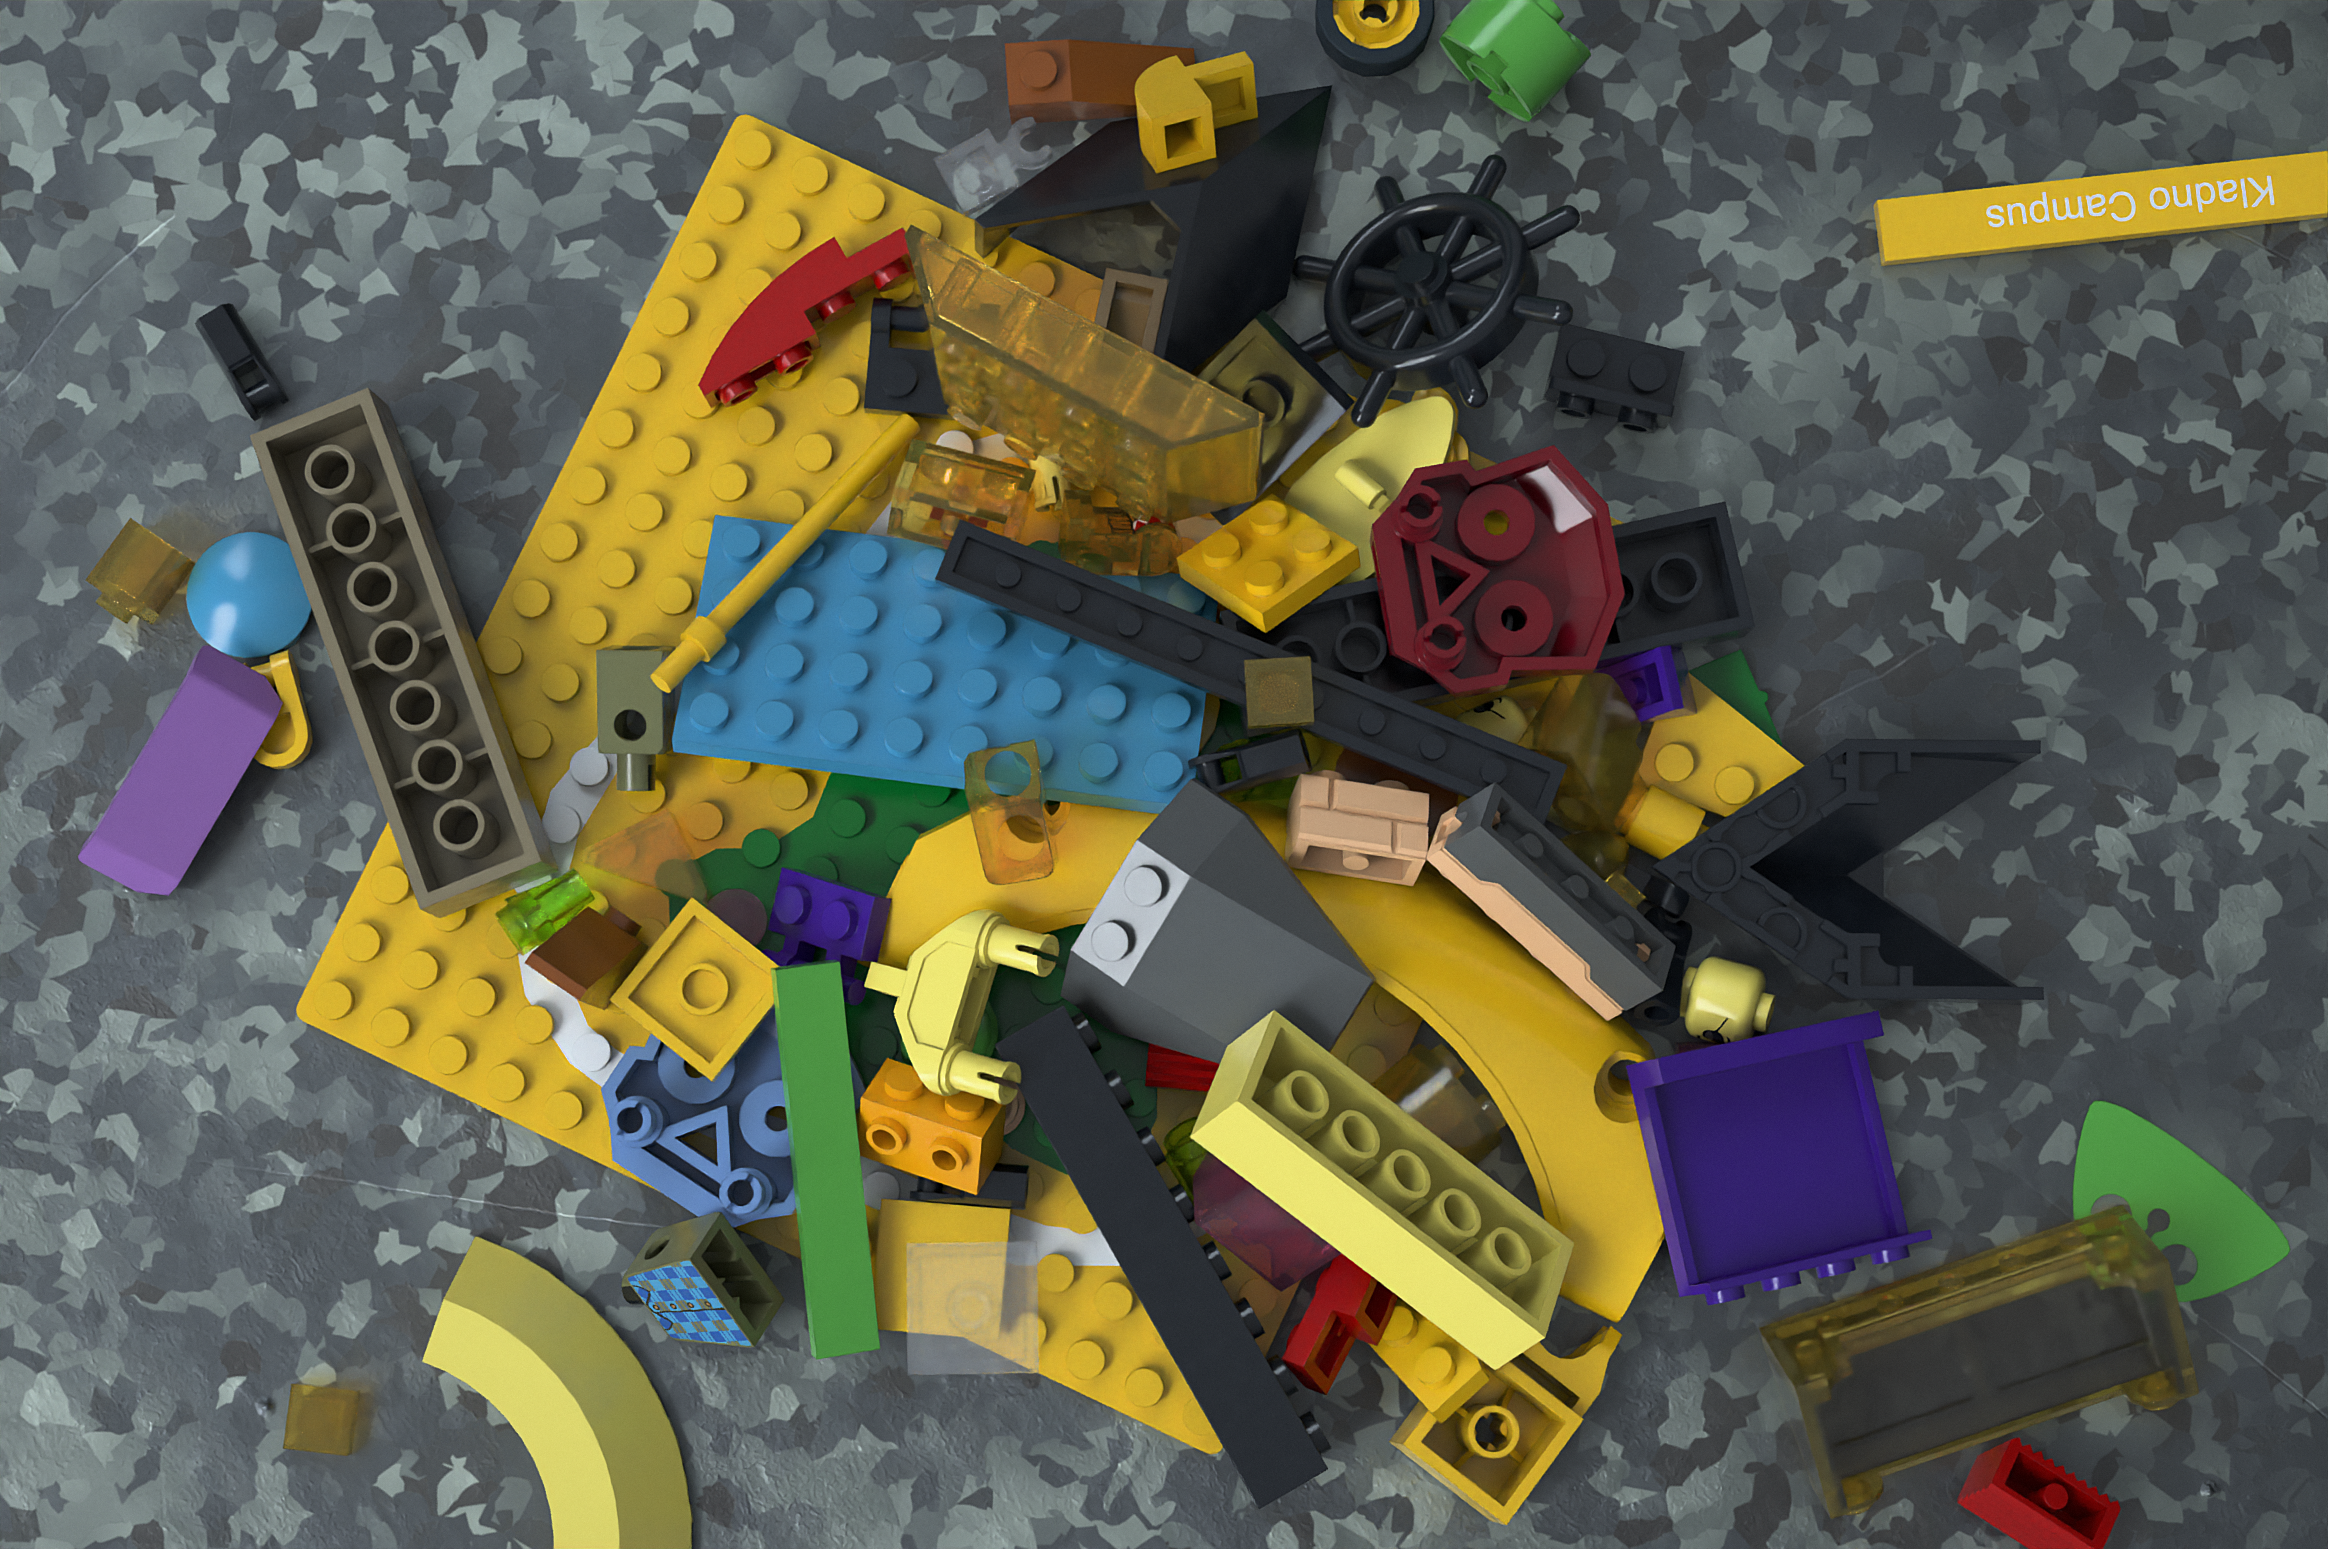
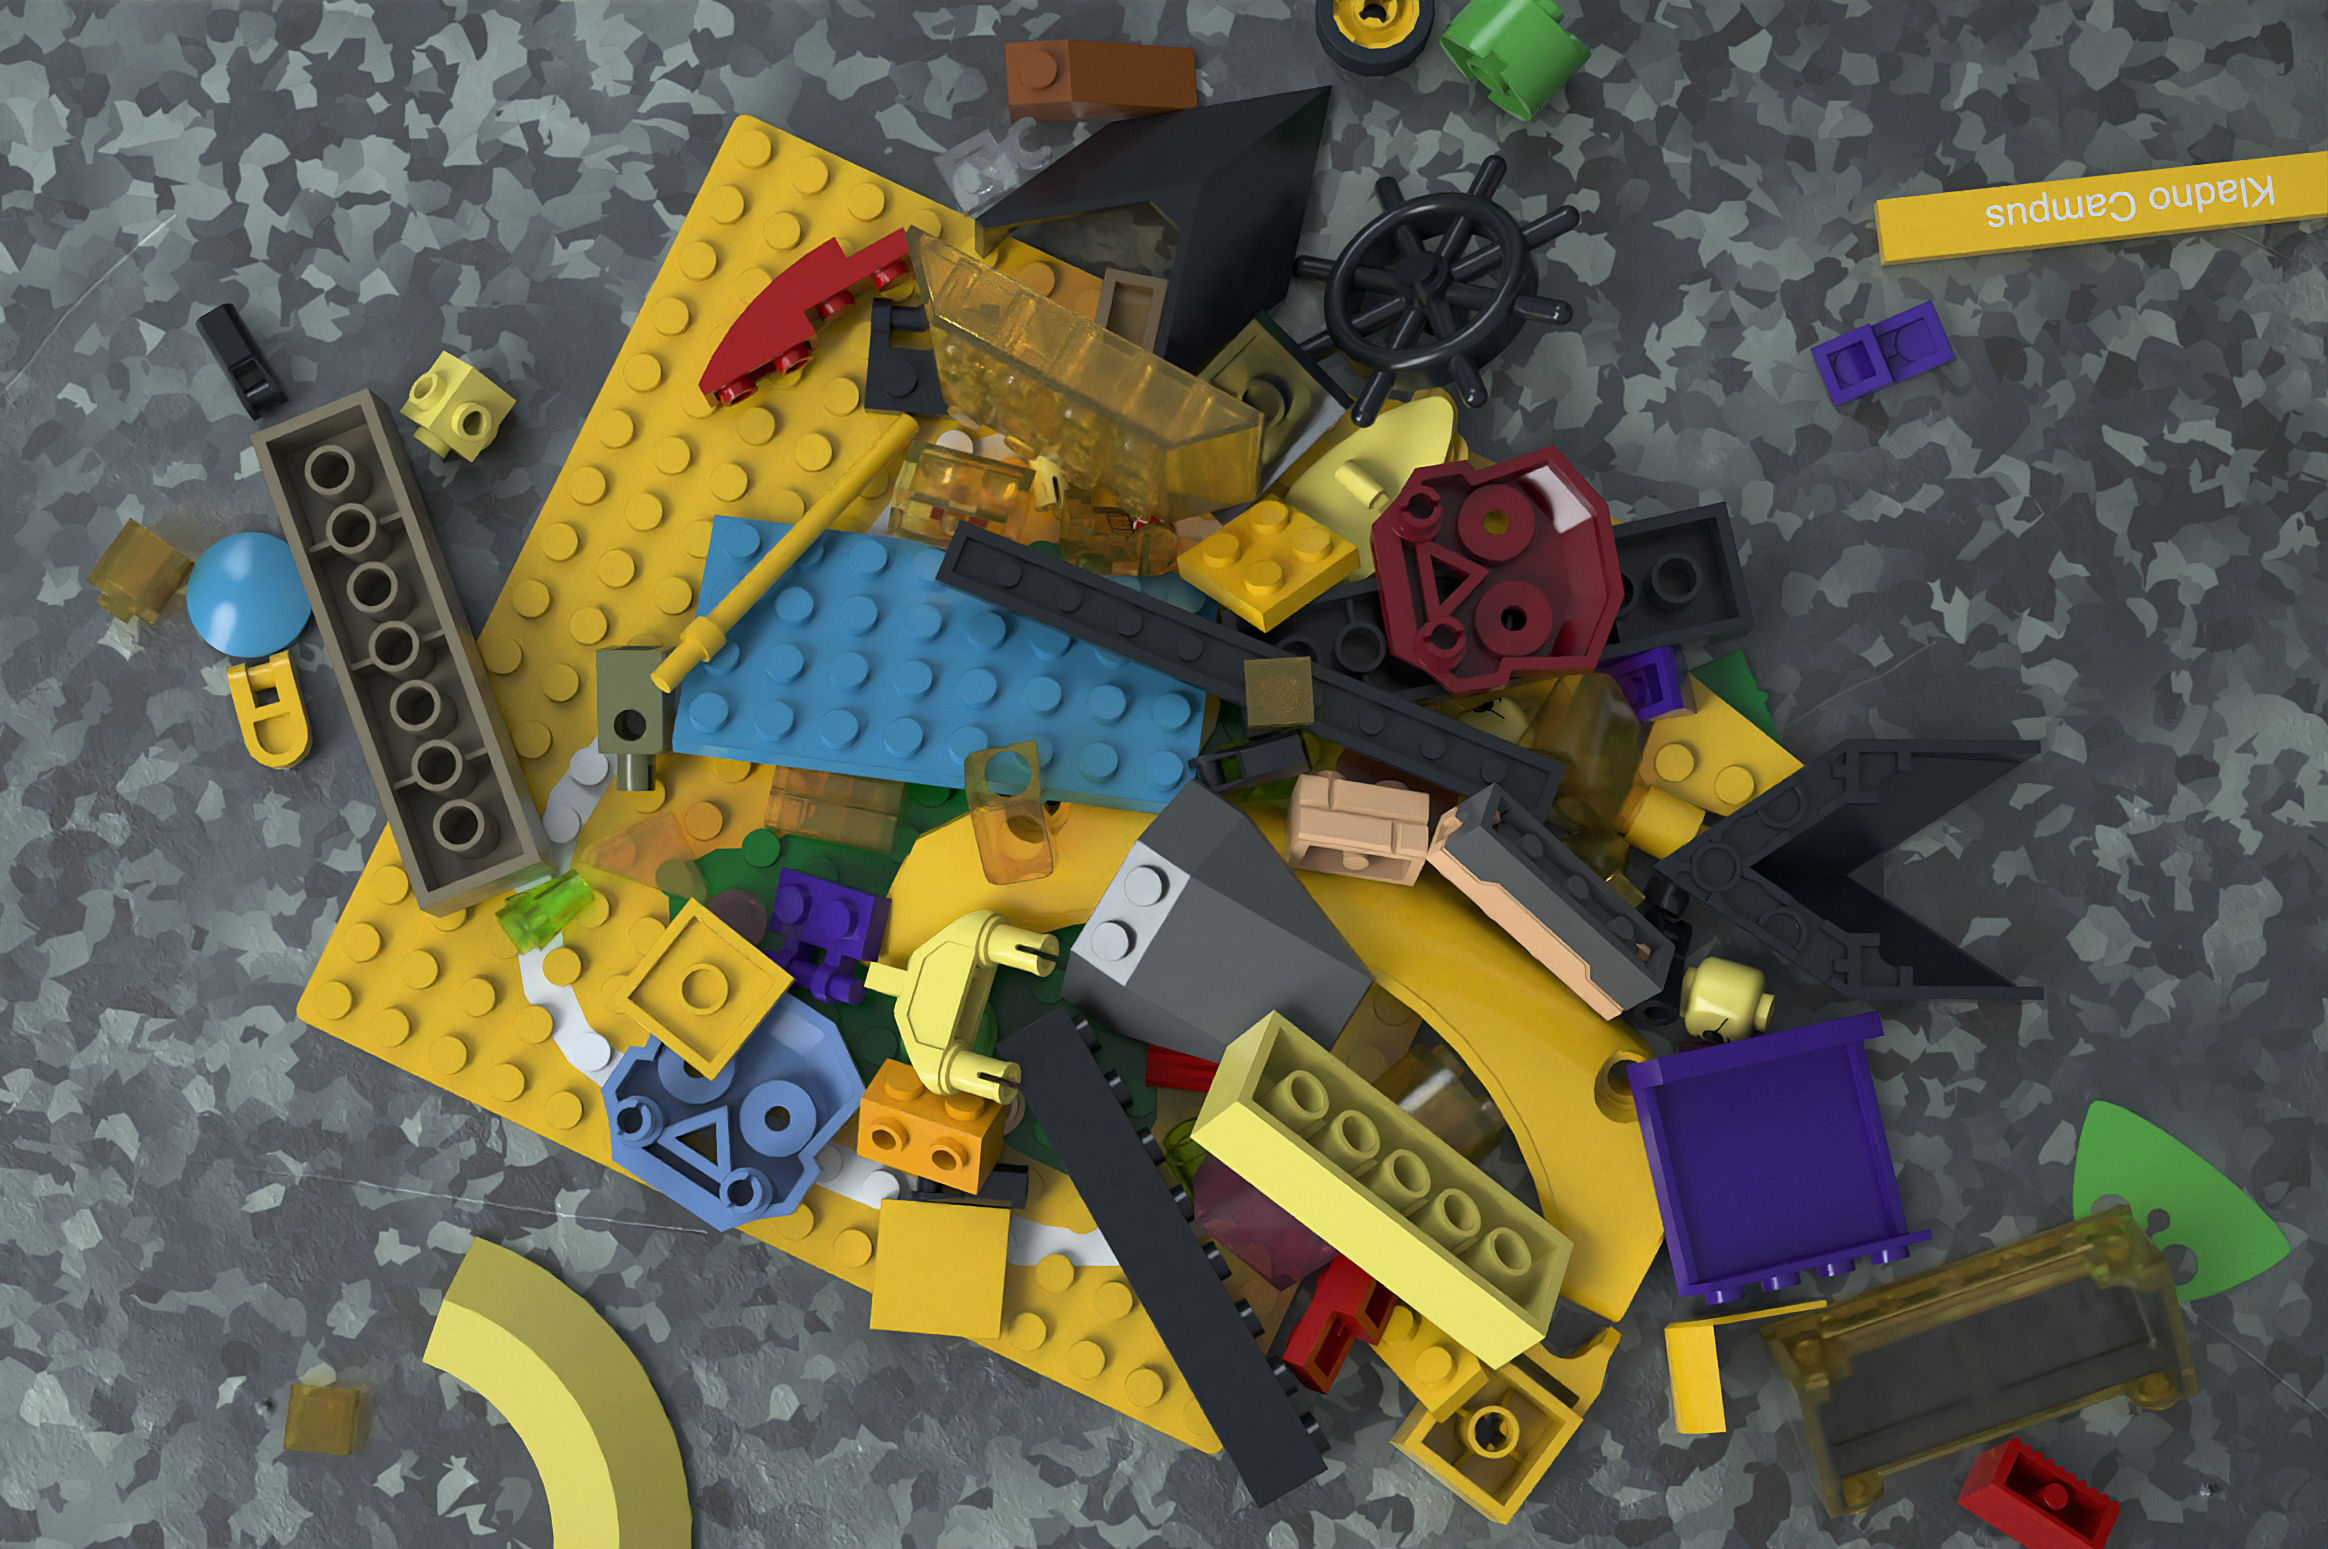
(183, 775): medium lavender piece -> none
(456, 408): none -> light yellow brick
(590, 955): dark orange slope -> none
(703, 1283): olive torso -> none
(825, 1158): bright green tile -> none
(836, 808): none -> clear yellow brick
(972, 1308): clear plate -> none
(1185, 104): yellow brick -> none
(1613, 378): black bracket -> none
(1695, 1363): none -> yellow piece
(1883, 354): none -> dark purple slope

